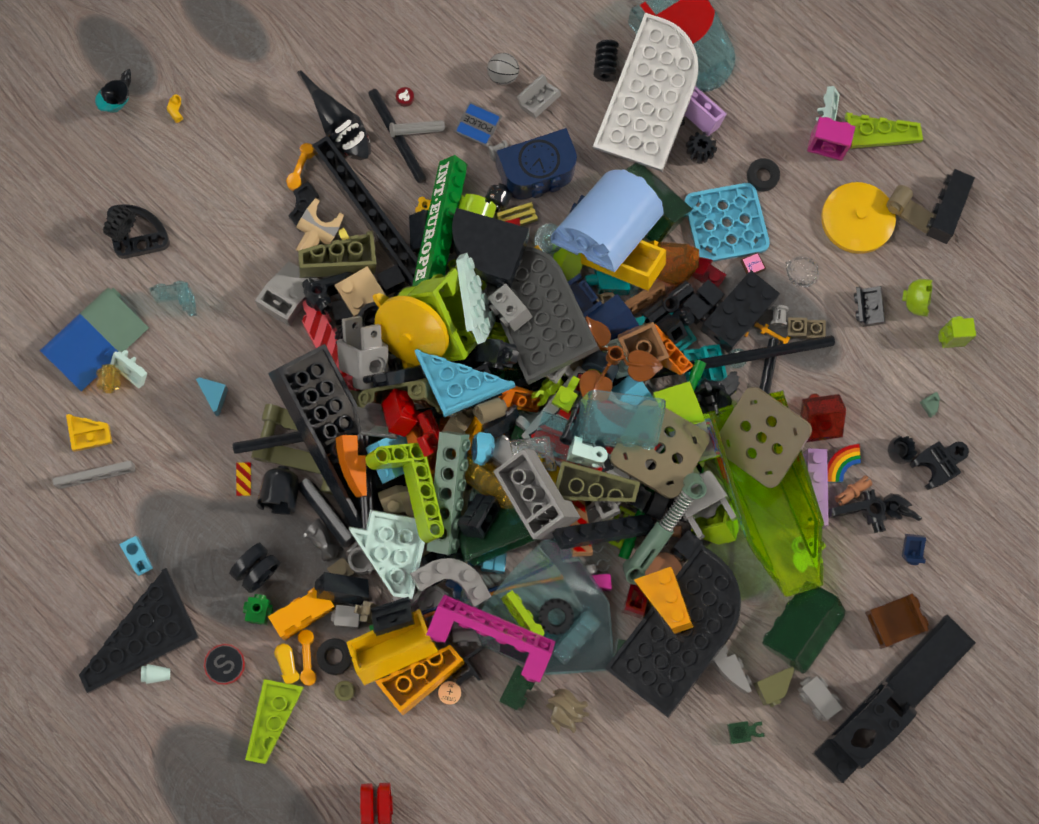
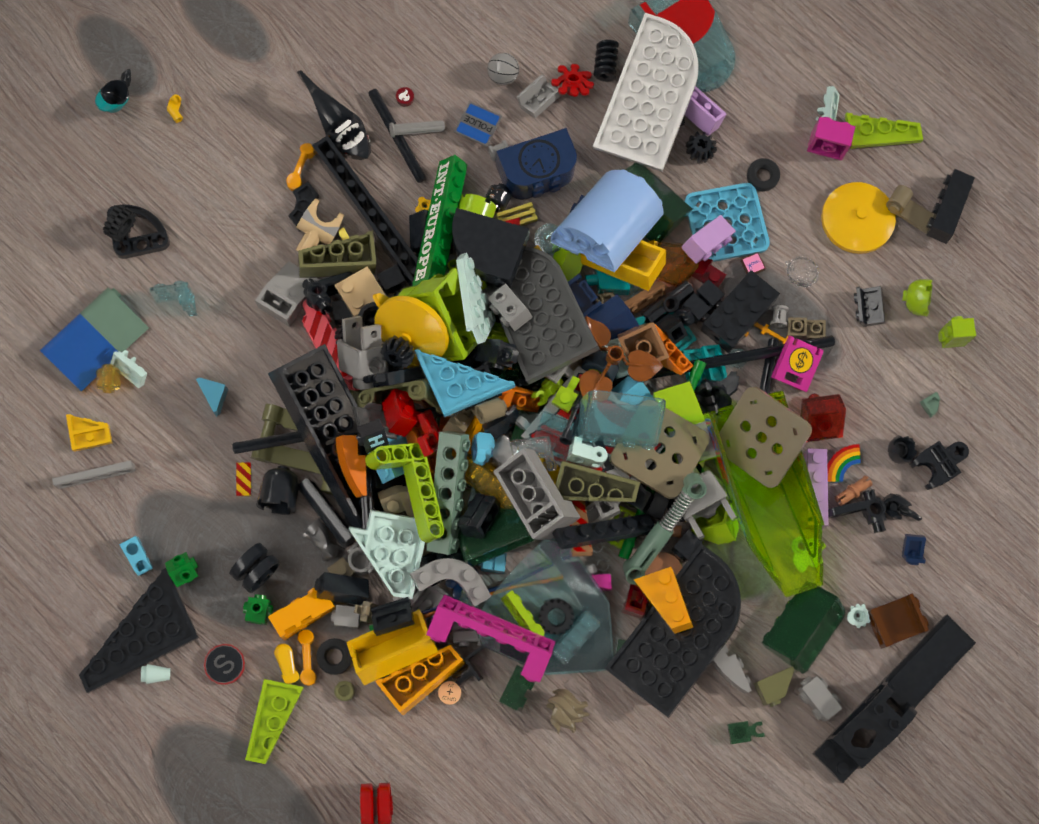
(182, 569): none -> green brick
(372, 435): none -> black brick
(397, 352): none -> black gear
(573, 81): none -> red animal
(709, 240): none -> lavender brick
(799, 360): none -> dark pink container
(863, 617): none -> light aqua animal

